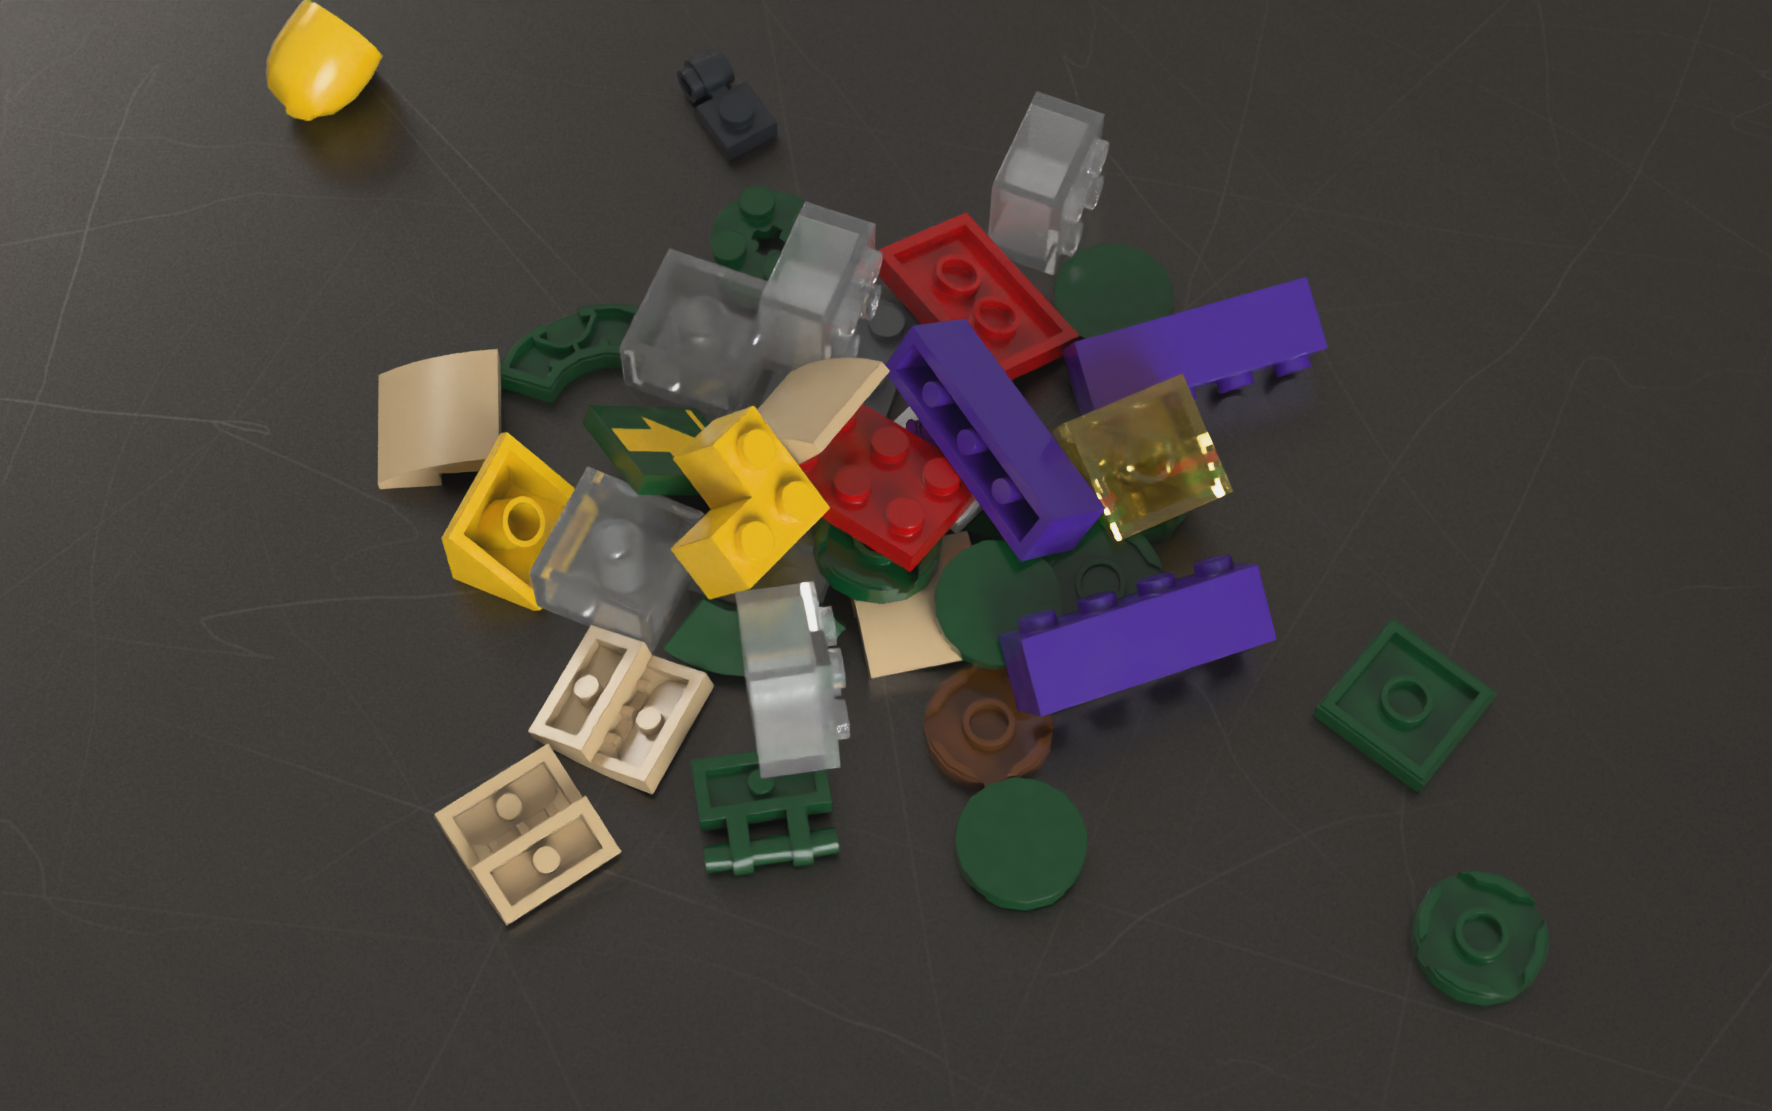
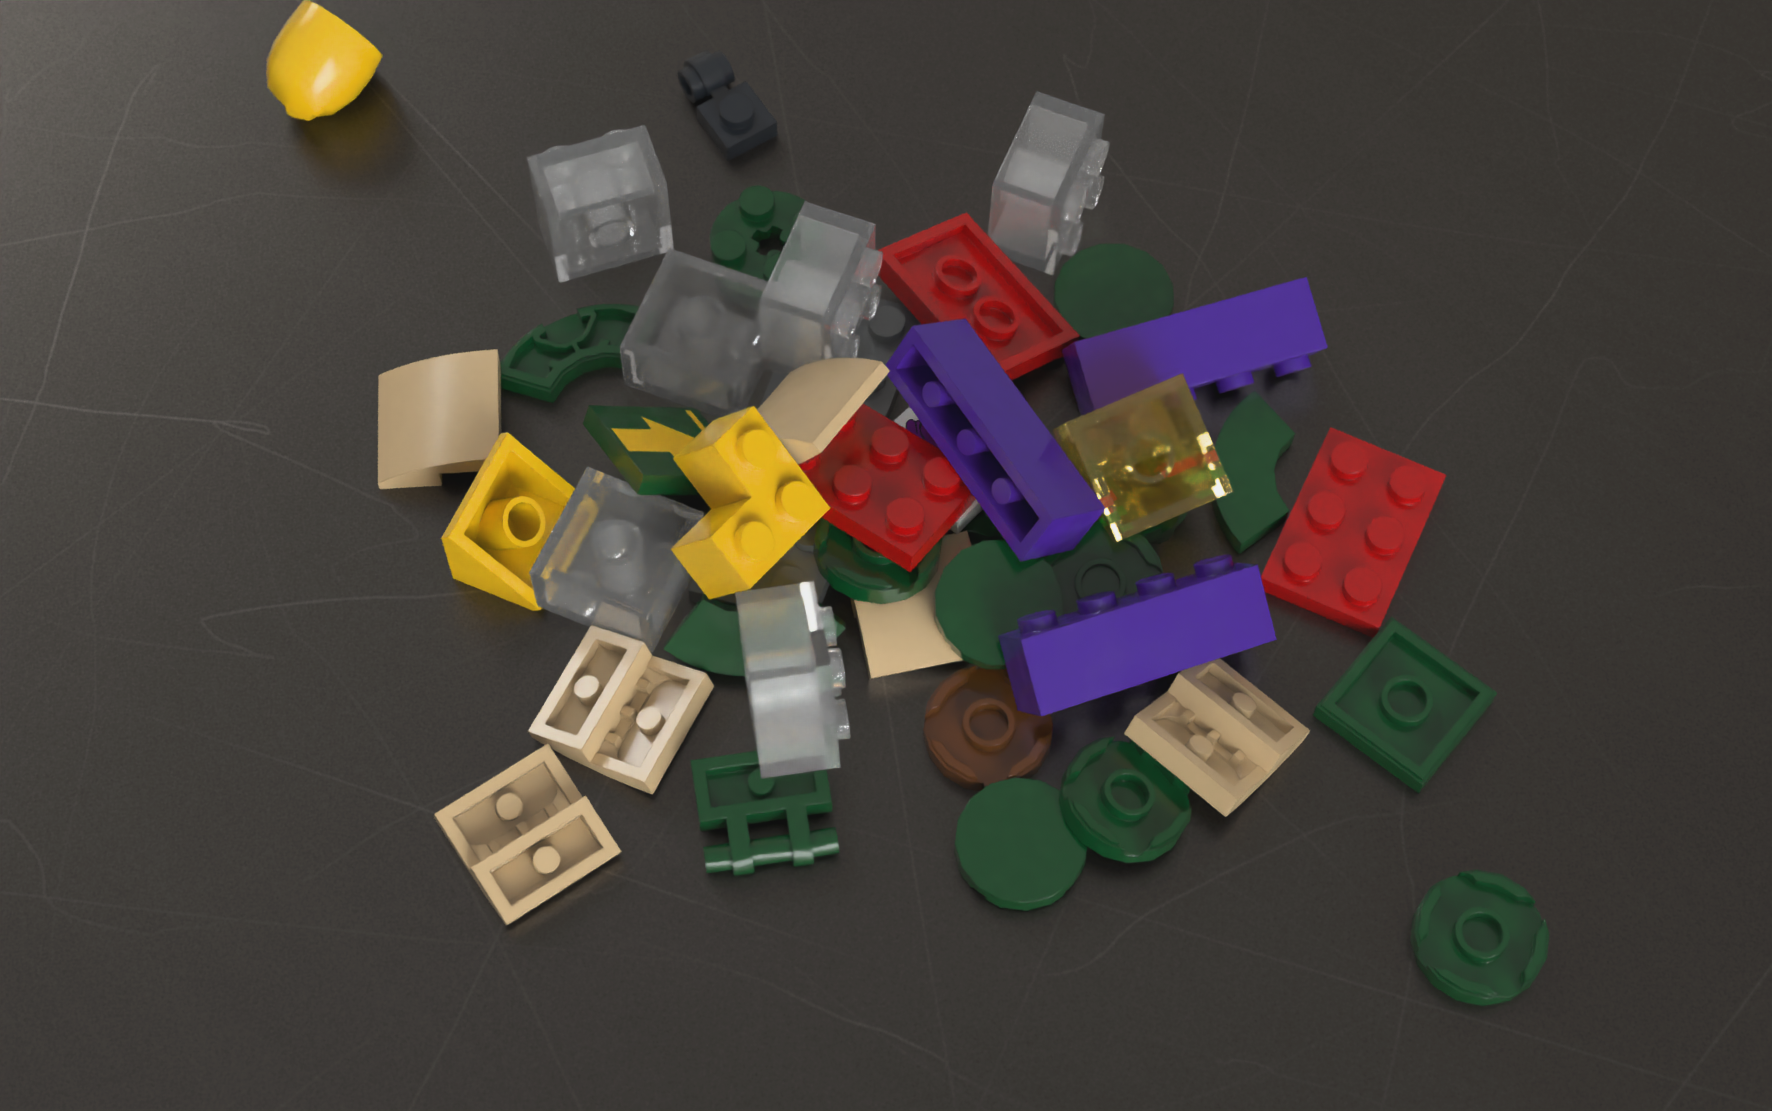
(601, 202): none -> clear brick
(1123, 801): none -> dark green tile
(1217, 733): none -> tan slope
(1248, 453): none -> dark green tile
(1352, 532): none -> red plate

